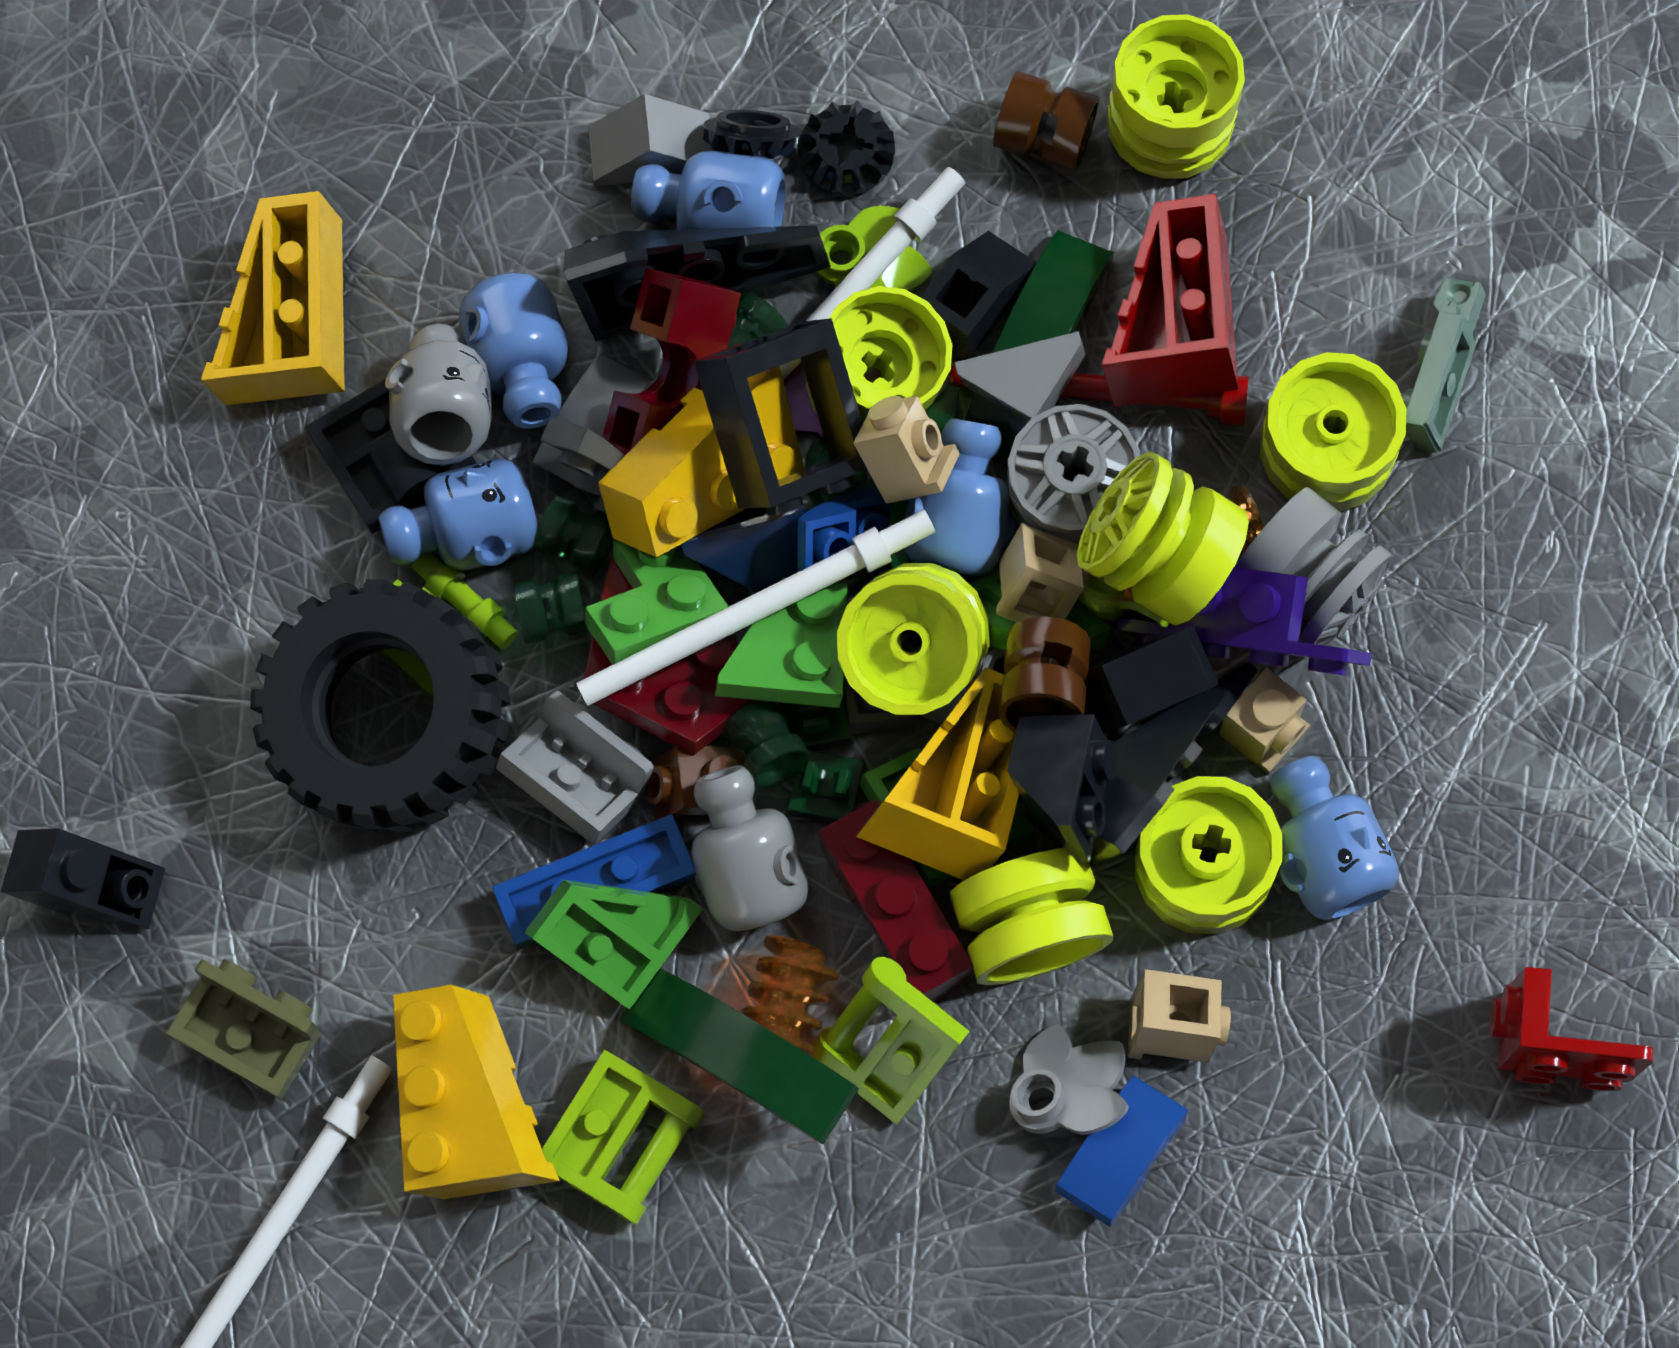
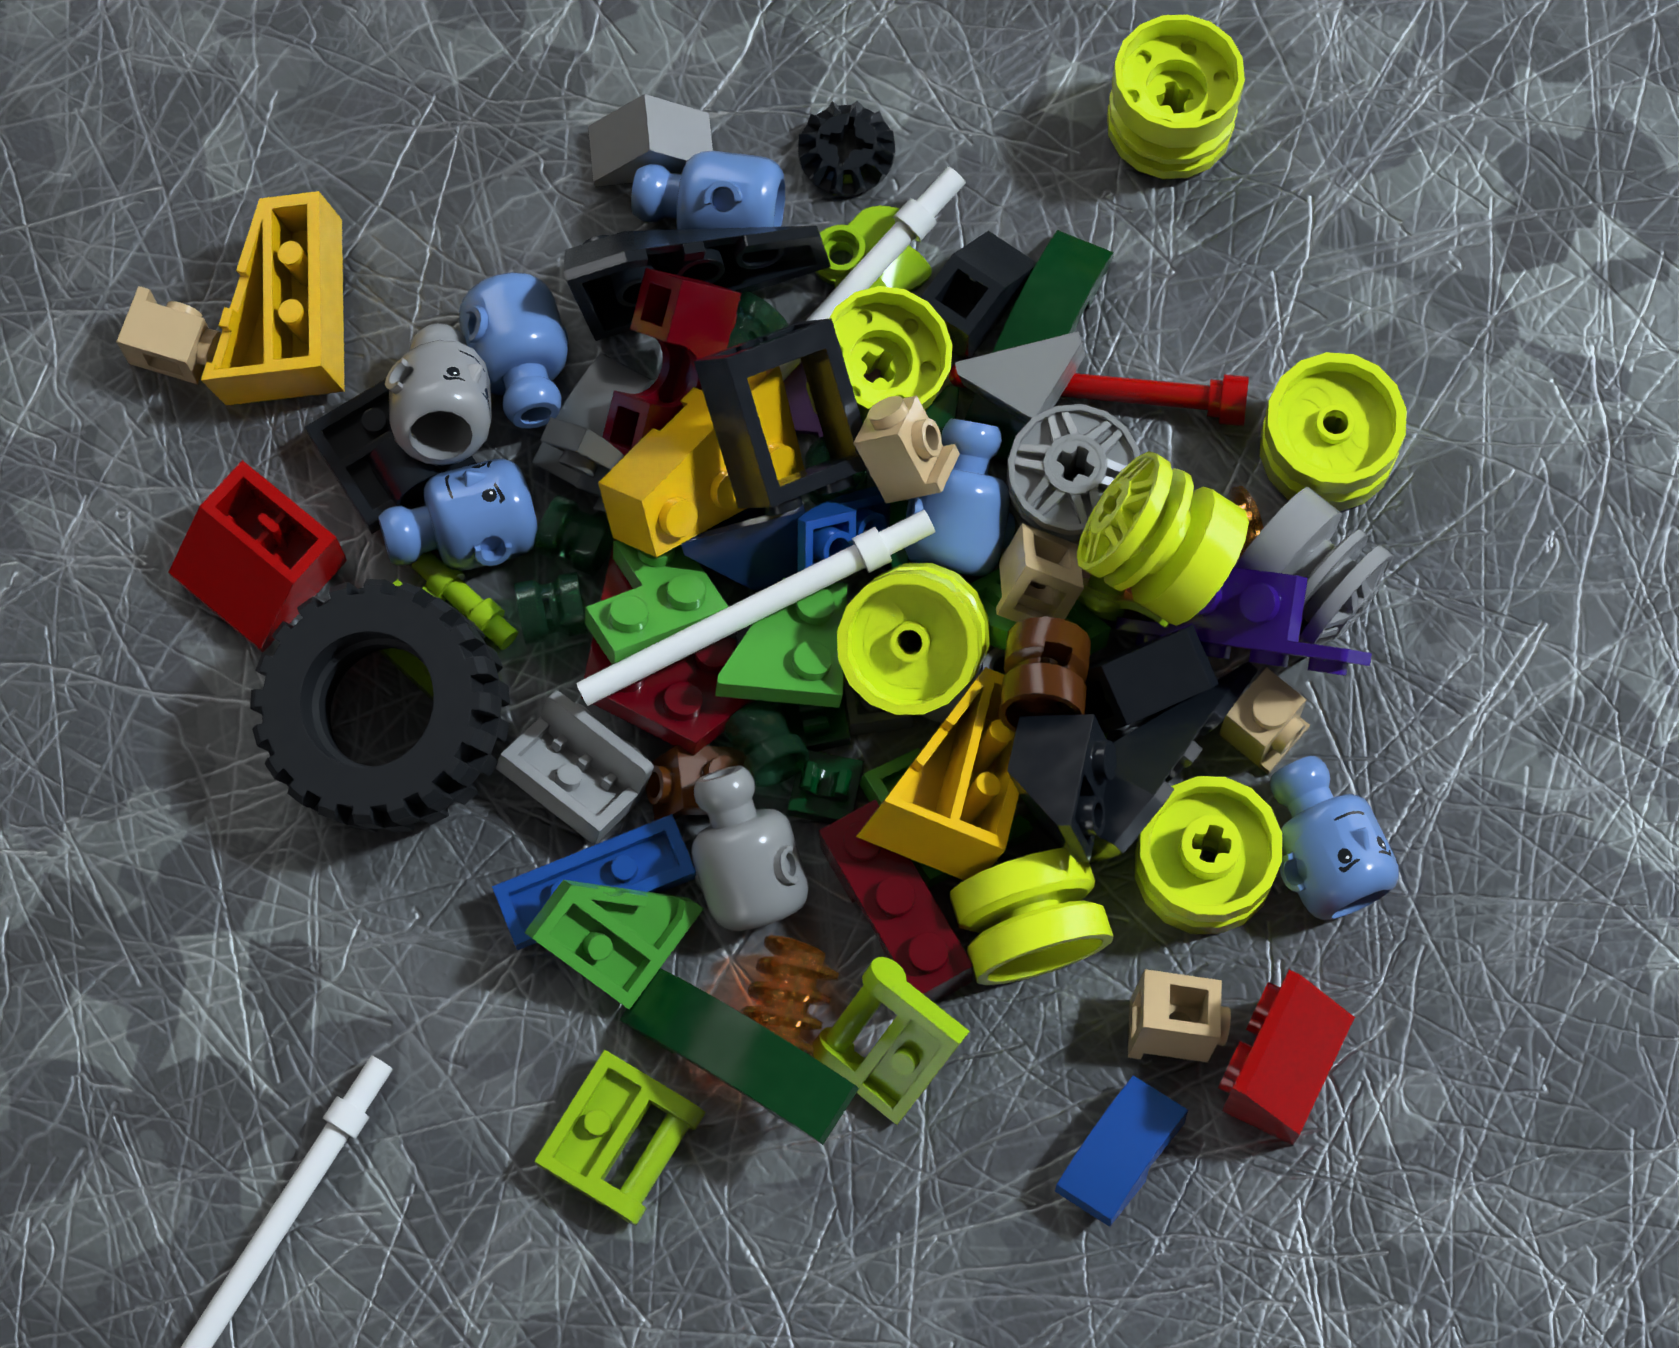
(82, 878): black slope -> none
(167, 338): none -> tan brick
(244, 1028): olive bracket -> none
(255, 555): none -> red slope
(460, 1100): yellow wedge -> none
(752, 133): black gear -> none
(1025, 115): reddish brown wheel -> none
(1076, 1079): light grey plate -> none
(1179, 314): red wedge -> none
(1292, 1055): none -> red slope
(1443, 363): sand green hinge -> none
(1525, 1046): red bracket -> none

